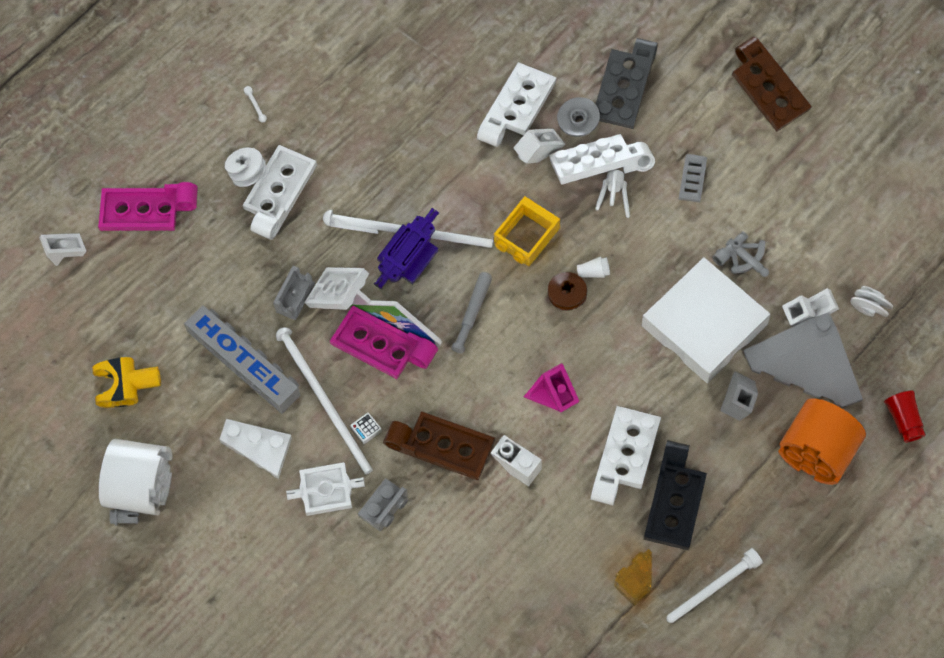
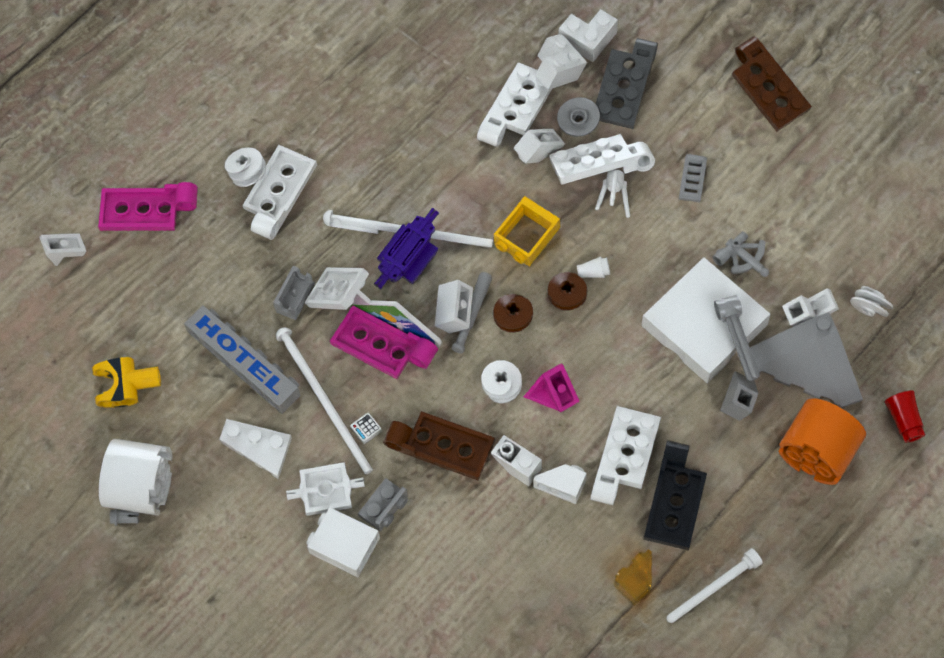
(248, 91): white hinge -> none
(343, 541): none -> white brick
(453, 306): none -> white brick
(502, 391): none -> white piece
(513, 303): none -> reddish brown piece
(560, 62): none -> white brick
(562, 482): none -> white slope
(592, 37): none -> white brick
(729, 311): none -> light grey axle

